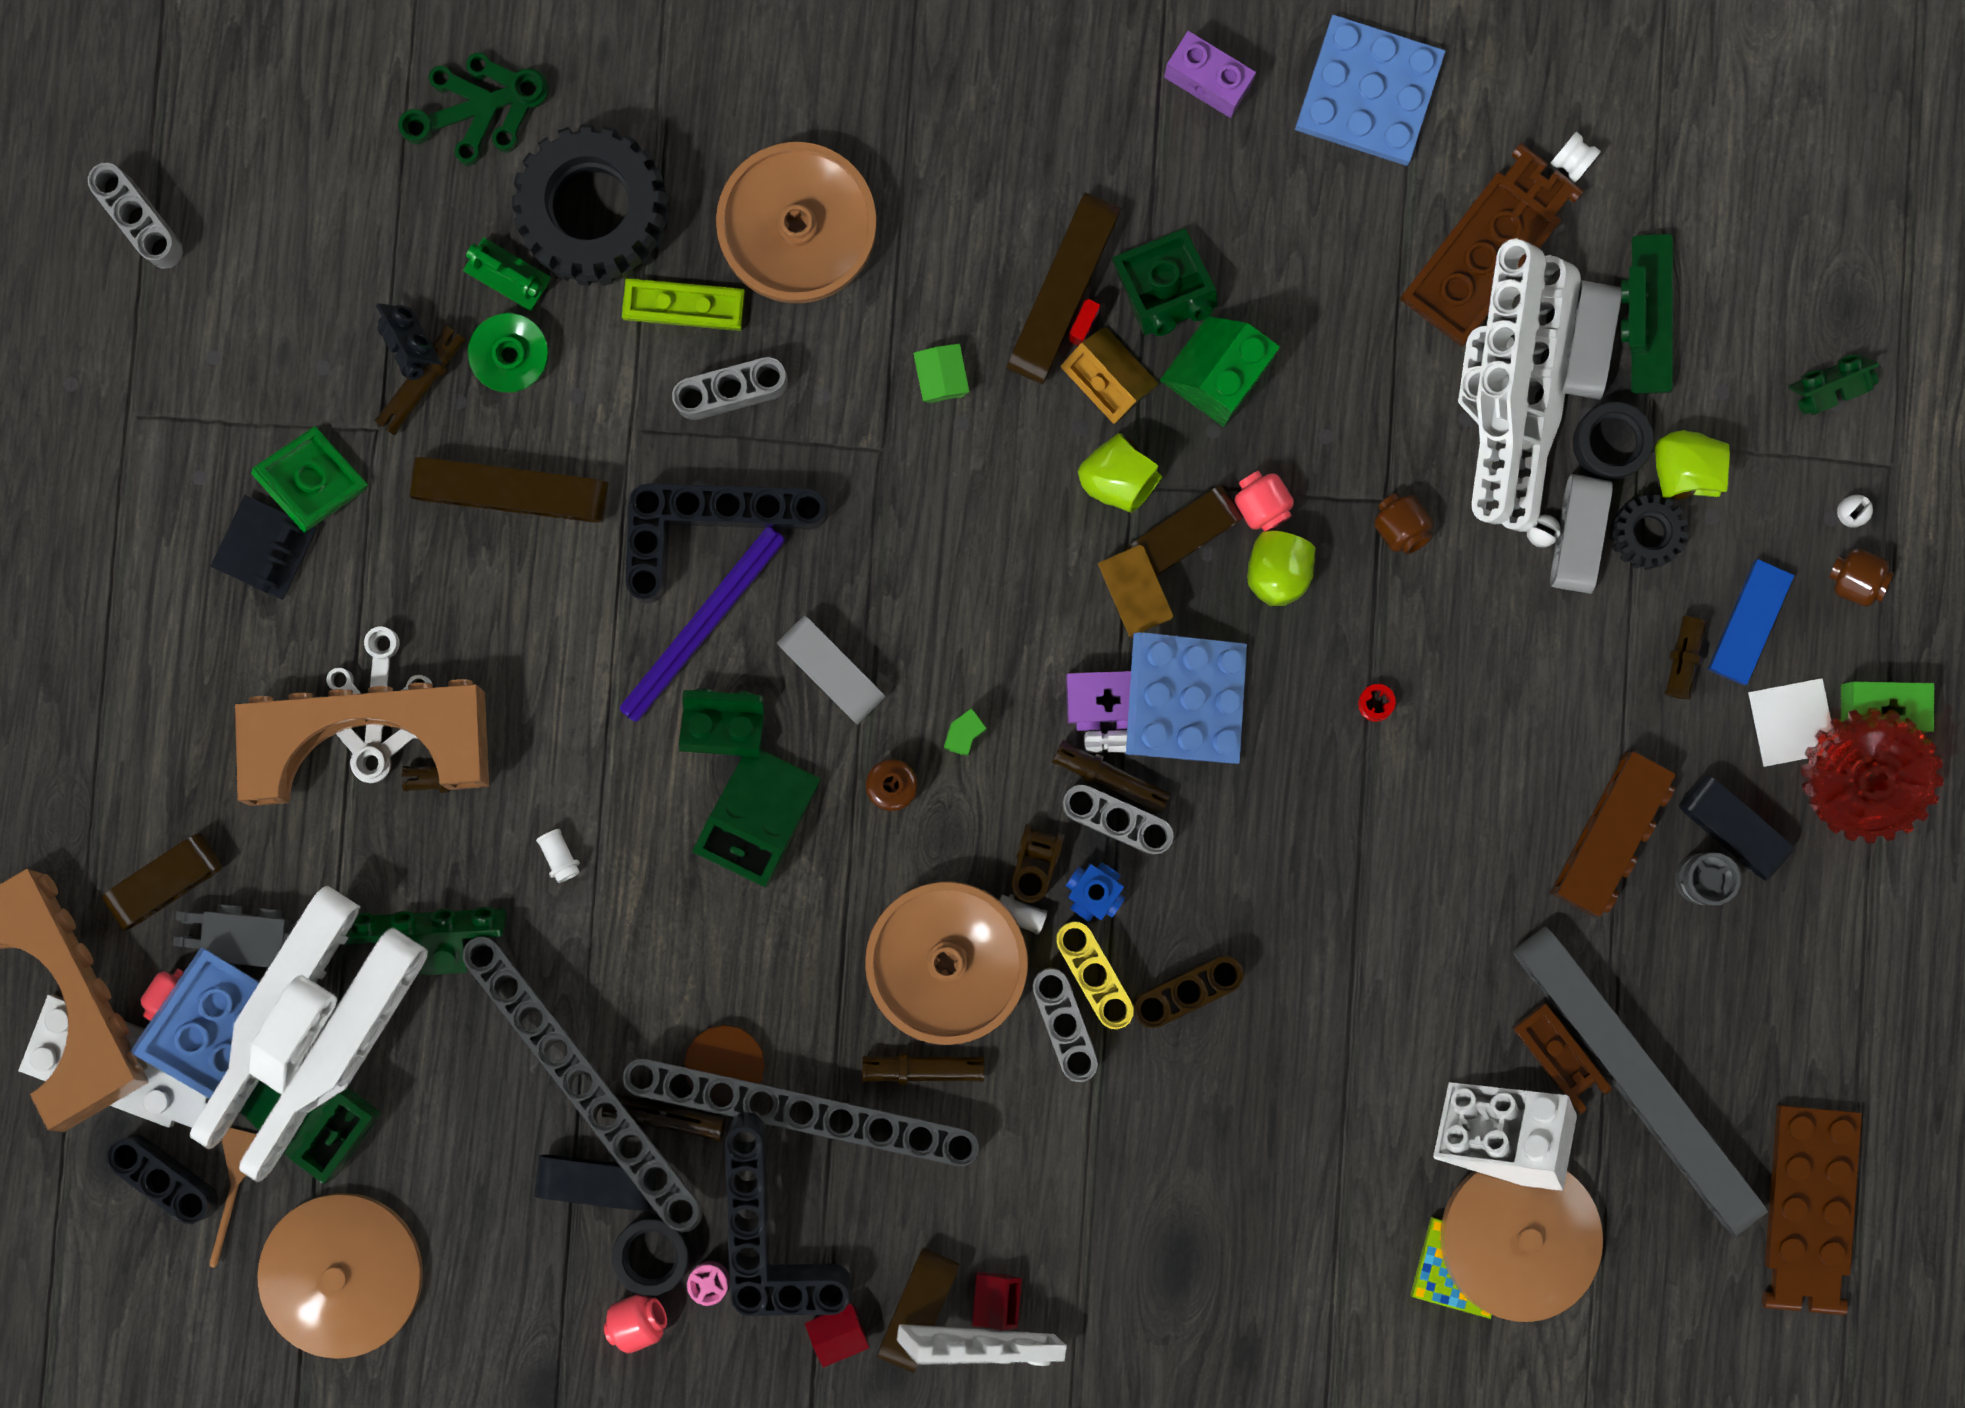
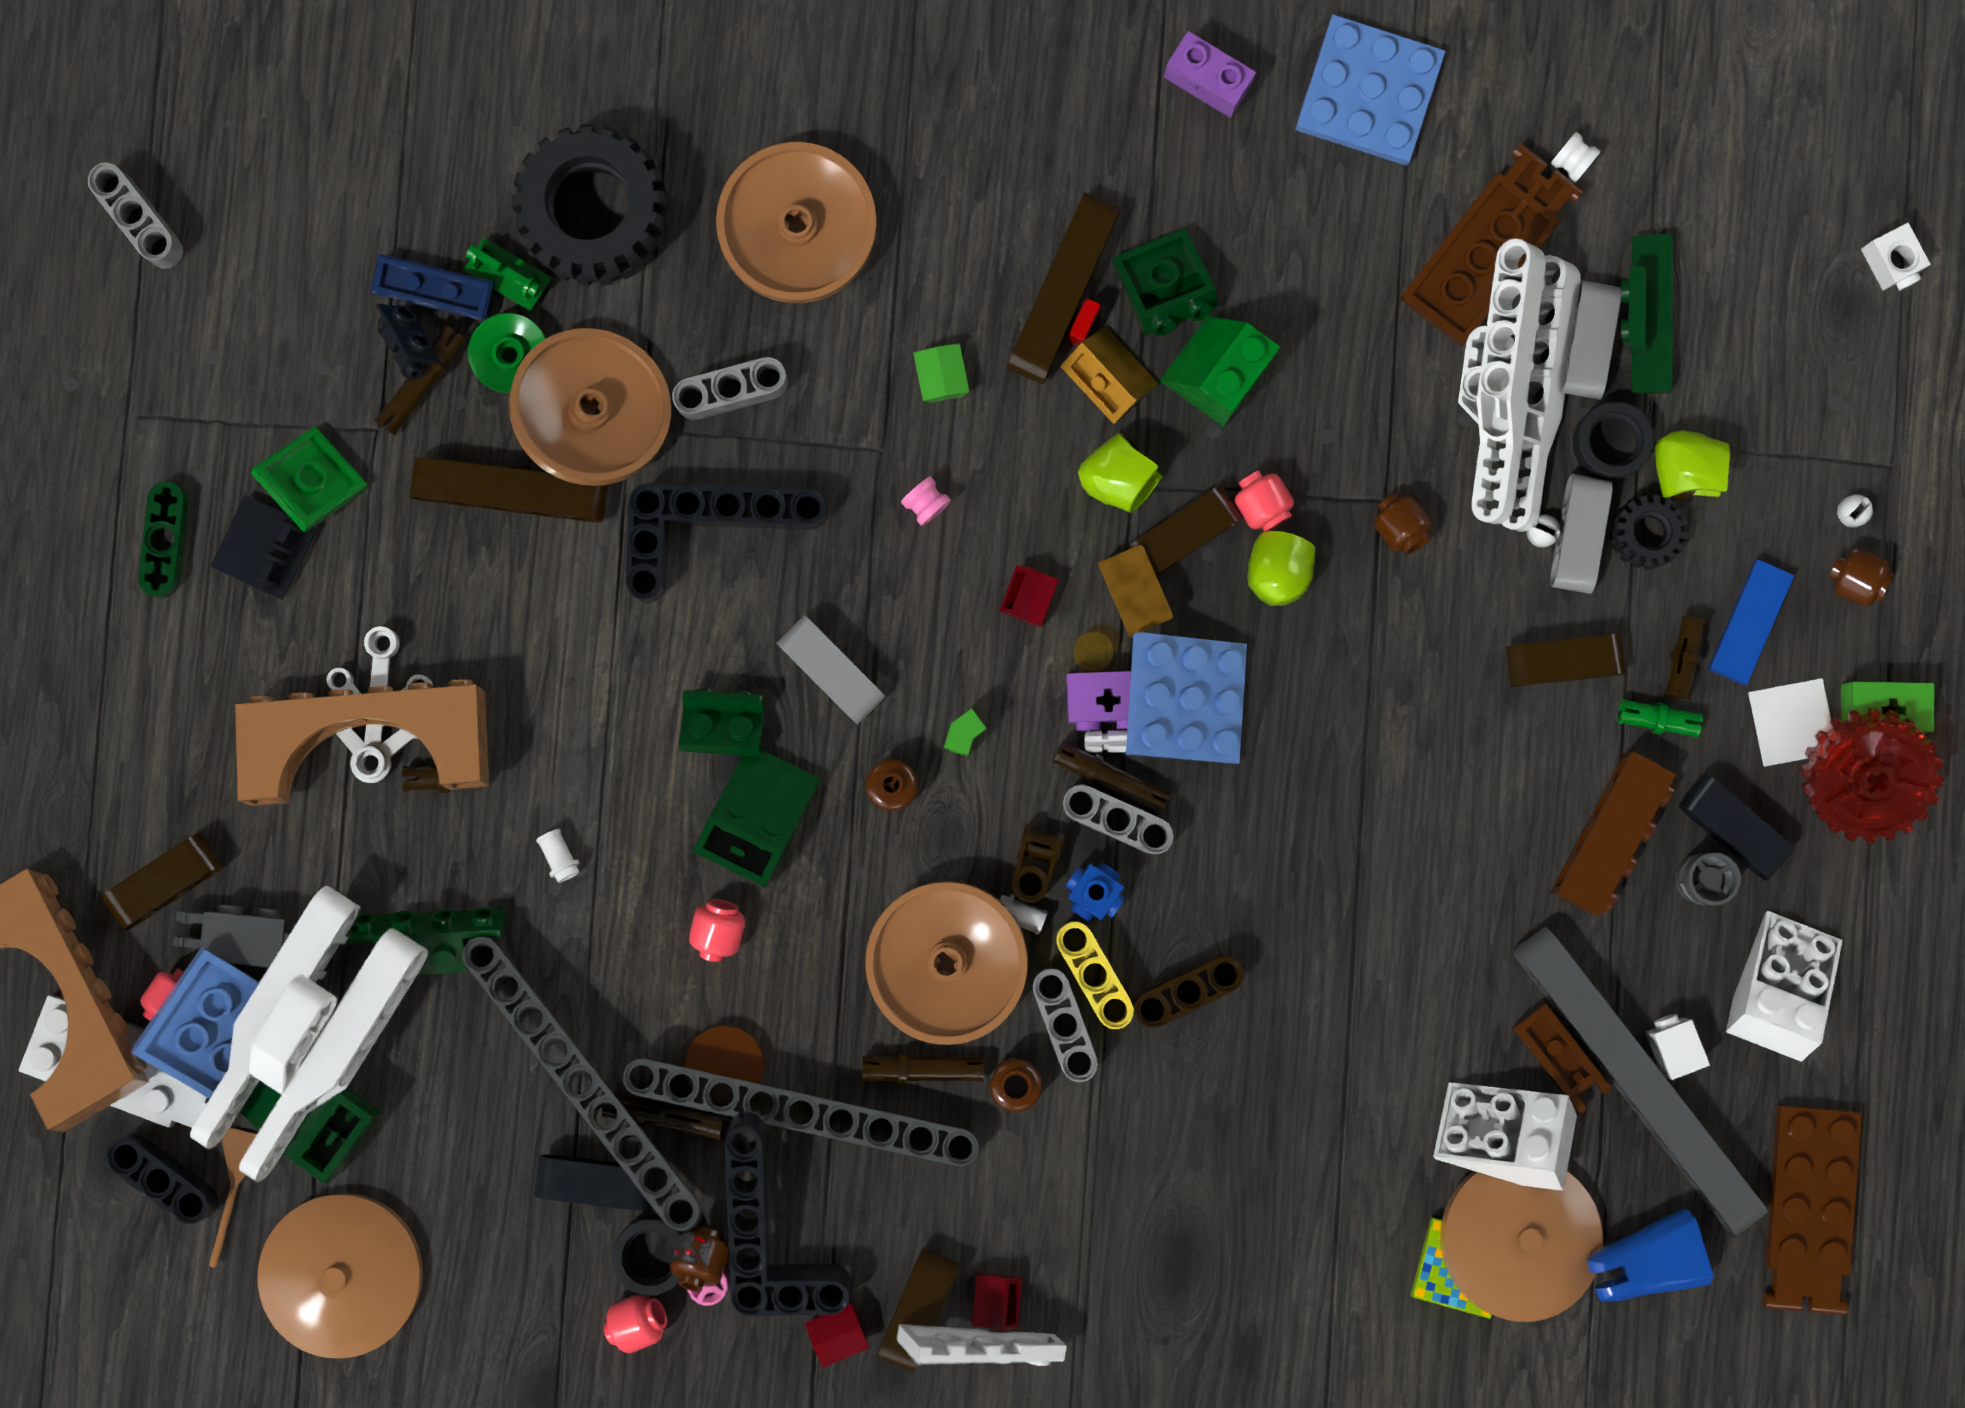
(175, 511): none -> dark green beam
(433, 287): none -> dark blue tile
(481, 106): dark green plant -> none
(589, 406): none -> medium nougat dish
(683, 304): lime tile -> none
(699, 1258): none -> reddish brown head
(702, 624): dark purple axle -> none
(717, 930): none -> coral head
(926, 501): none -> bright pink wheel
(1015, 1084): none -> reddish brown head
(1028, 595): none -> dark red piece
(1093, 651): none -> clear yellow tile
(1387, 709): red bush -> none
(1565, 660): none -> dark brown beam
(1654, 1260): none -> blue piece
(1659, 718): none -> green pin
(1676, 1046): none -> white brick
(1786, 987): none -> white slope
(1851, 376): dark green hinge -> none
(1901, 241): none -> white brick

